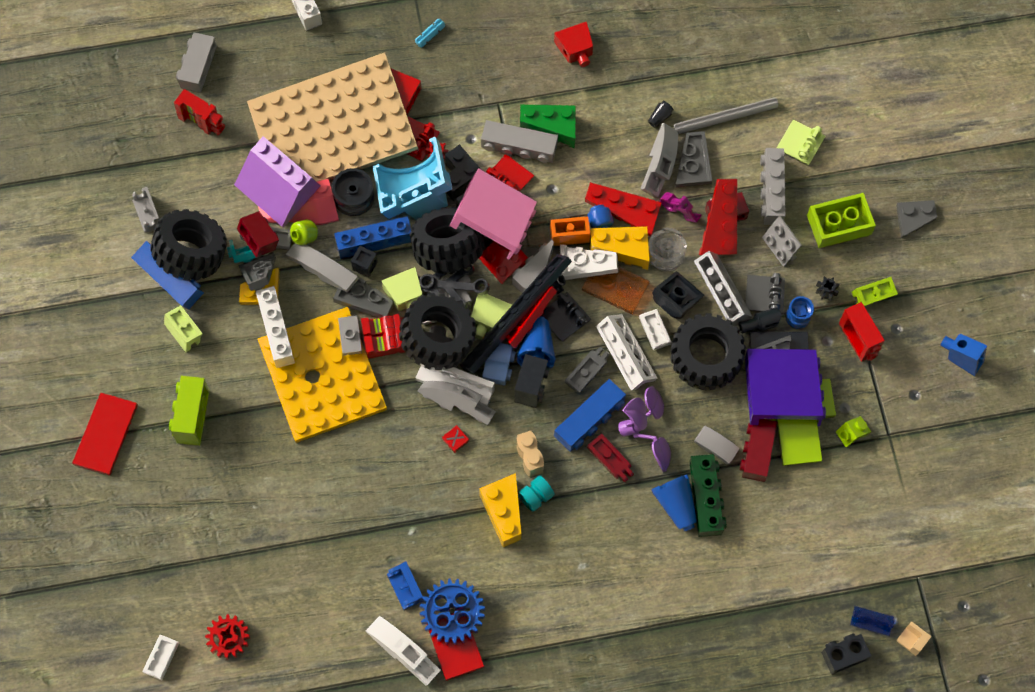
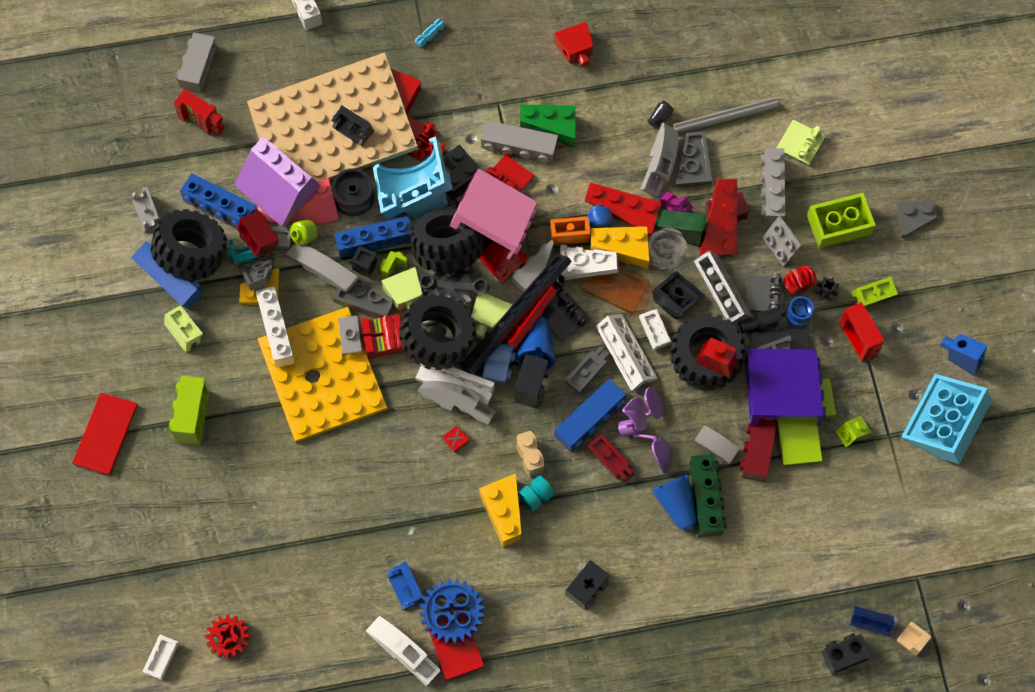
(216, 200): none -> blue brick
(352, 125): none -> black hinge
(388, 265): none -> lime bracket
(590, 574): none -> black brick
(689, 224): none -> dark green slope
(718, 357): none -> red torso
(800, 280): none -> red gear
(947, 417): none -> medium azure slope

